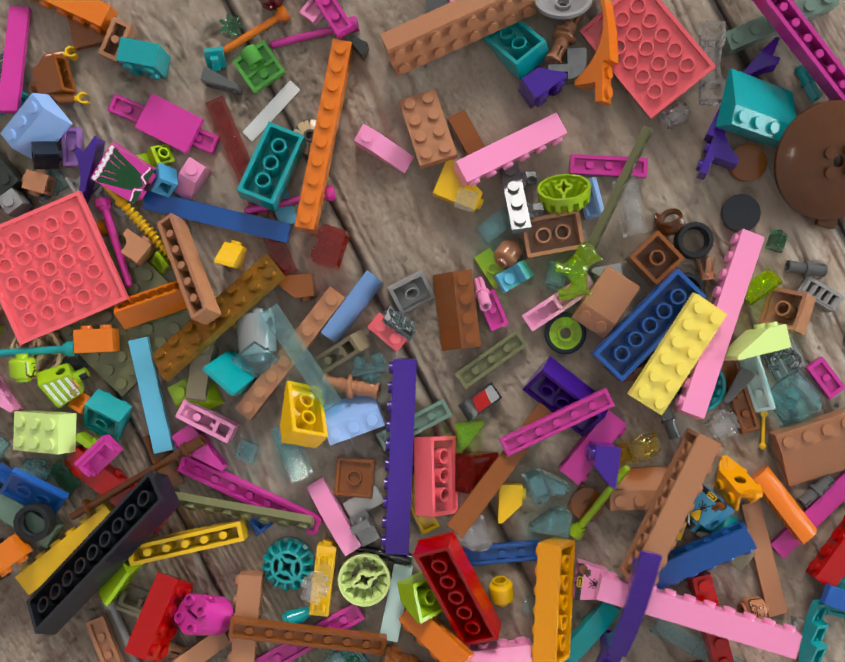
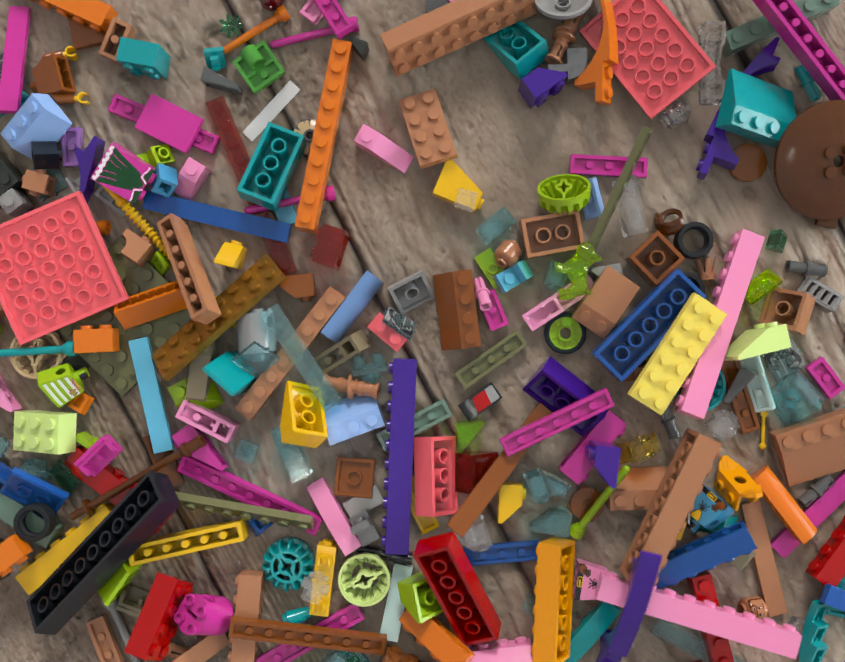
(22, 368): lime head -> none
(104, 206): dark pink piece -> none
(106, 414): teal slope -> none
(465, 132): dark orange tile -> none
(501, 591): yellow head -> none
(509, 150): bright pink brick -> none
(518, 210): hinge -> none
(740, 212): black tile -> none

